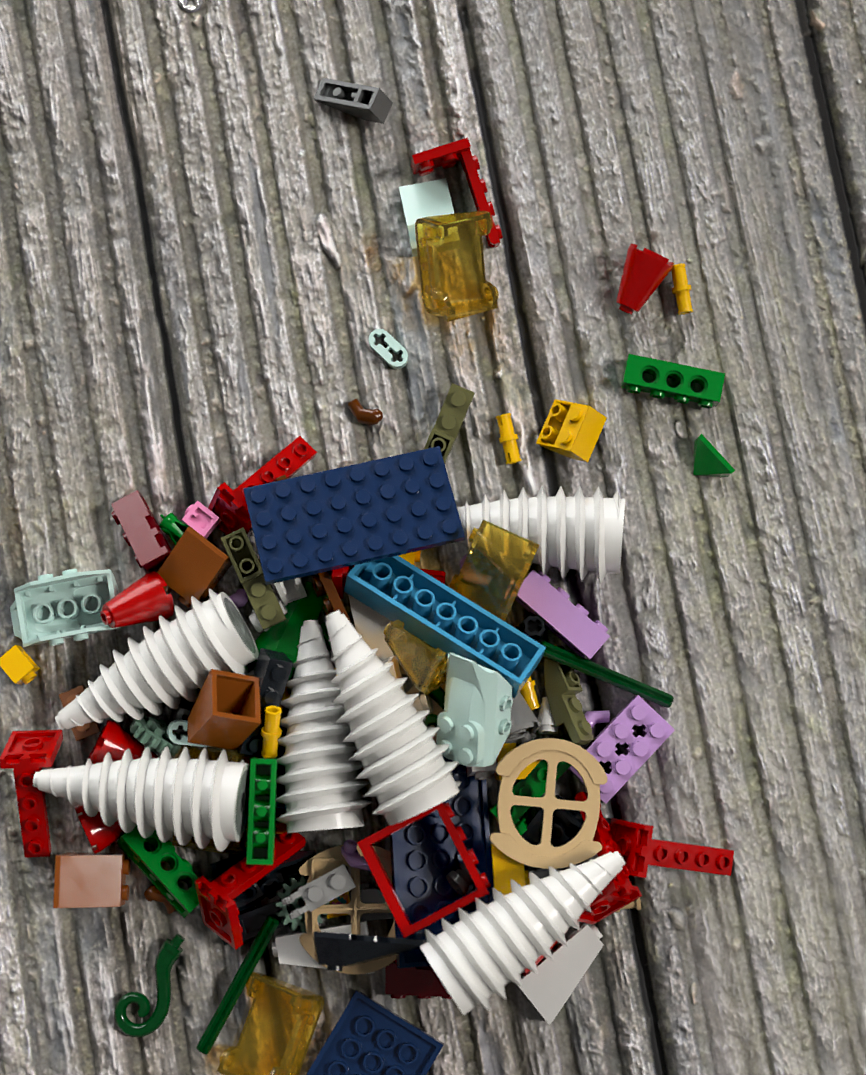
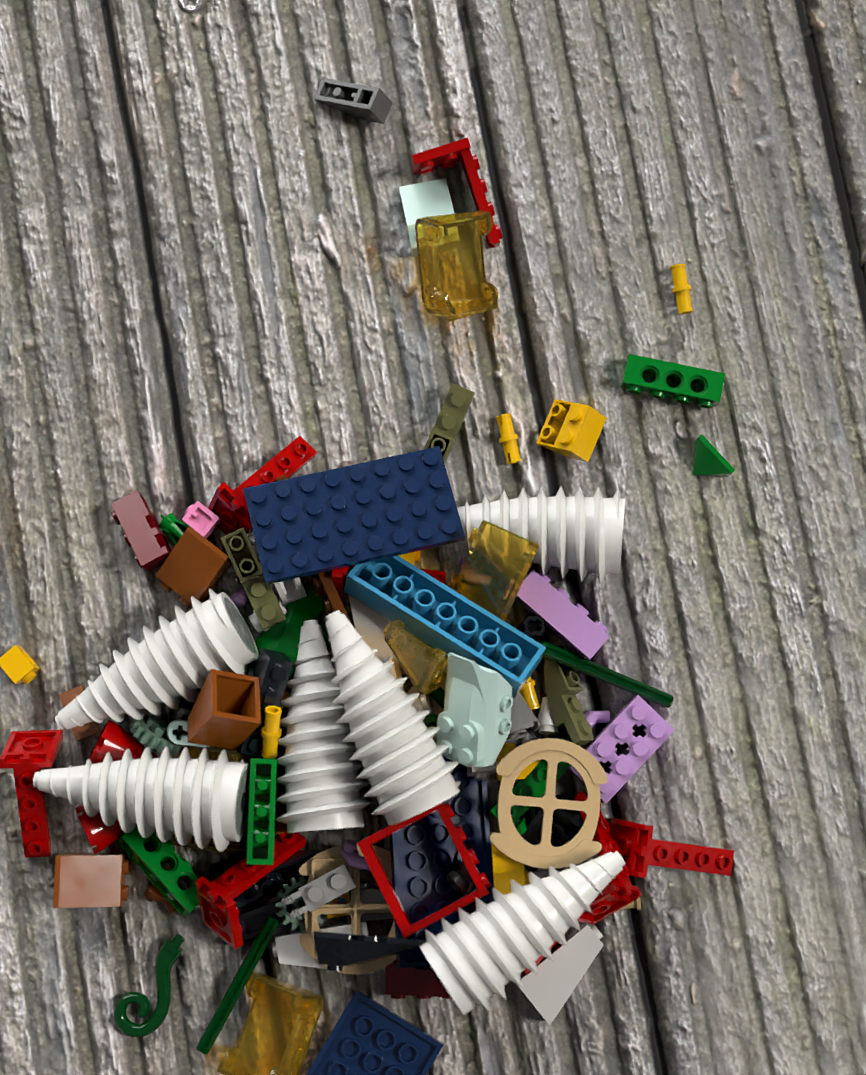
(62, 606): light aqua slope -> none
(139, 603): red cone -> none
(365, 416): reddish brown arm -> none
(384, 352): light aqua beam -> none
(640, 278): red cone -> none

